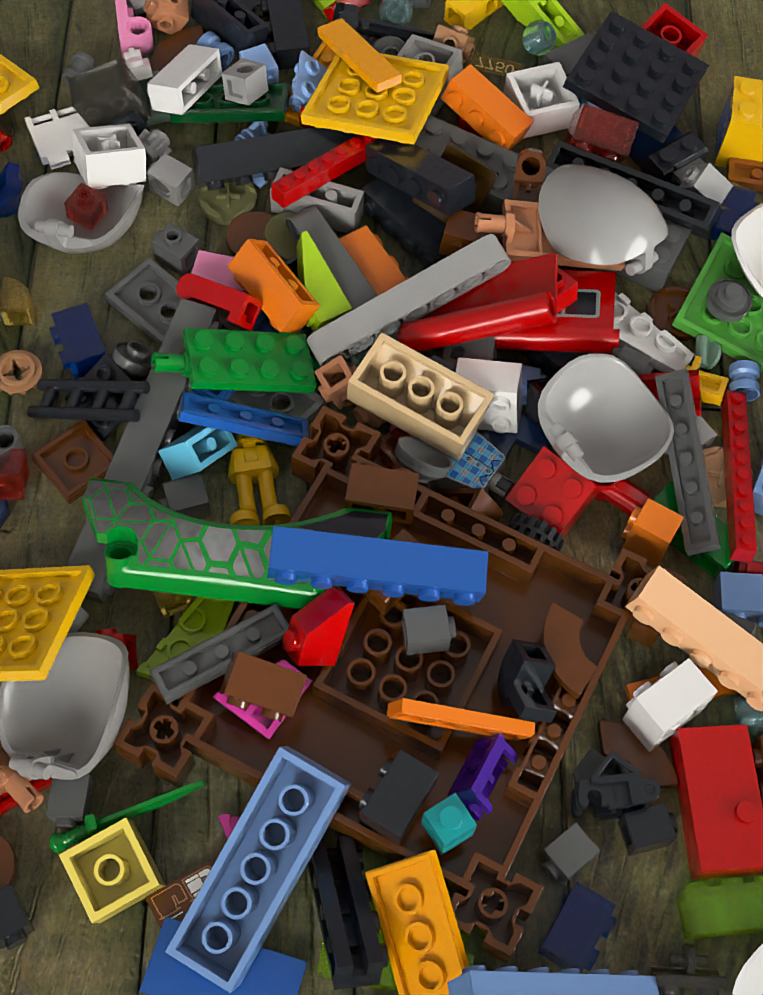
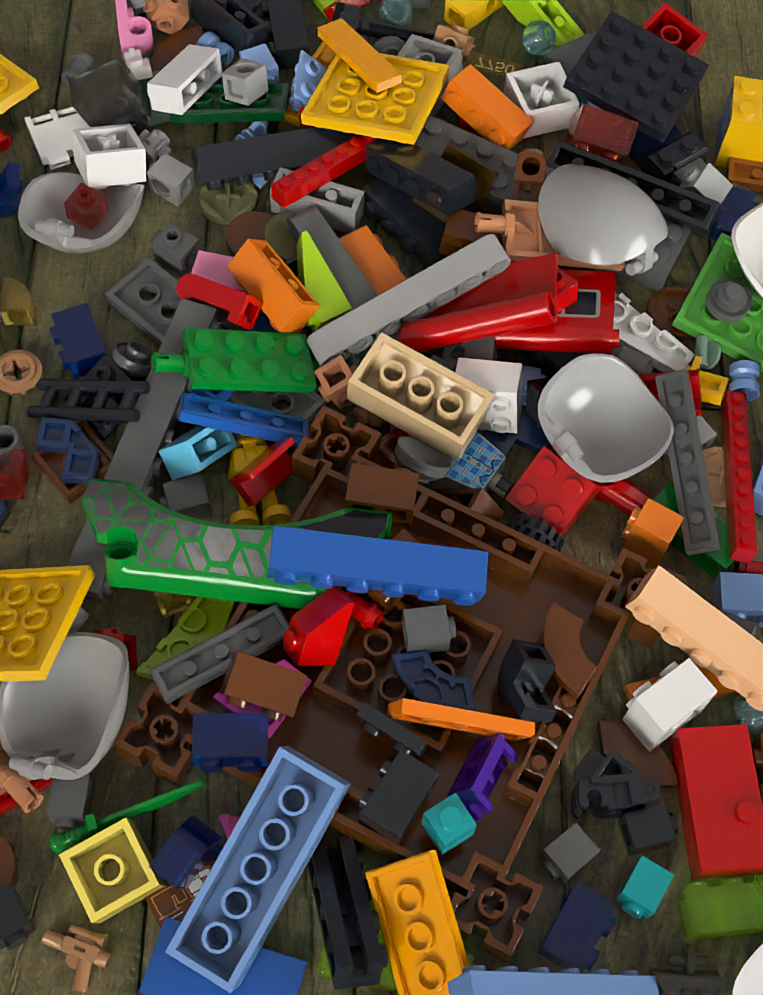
(66, 437): none -> dark blue tile
(80, 951): none -> medium nougat piece
(187, 852): none -> clear blue brick
(230, 741): none -> clear blue brick
(264, 472): none -> red panel
(364, 612): none -> red pin
(378, 723): none -> black plate
(431, 684): none -> dark blue tile
(644, 888): none -> teal brick

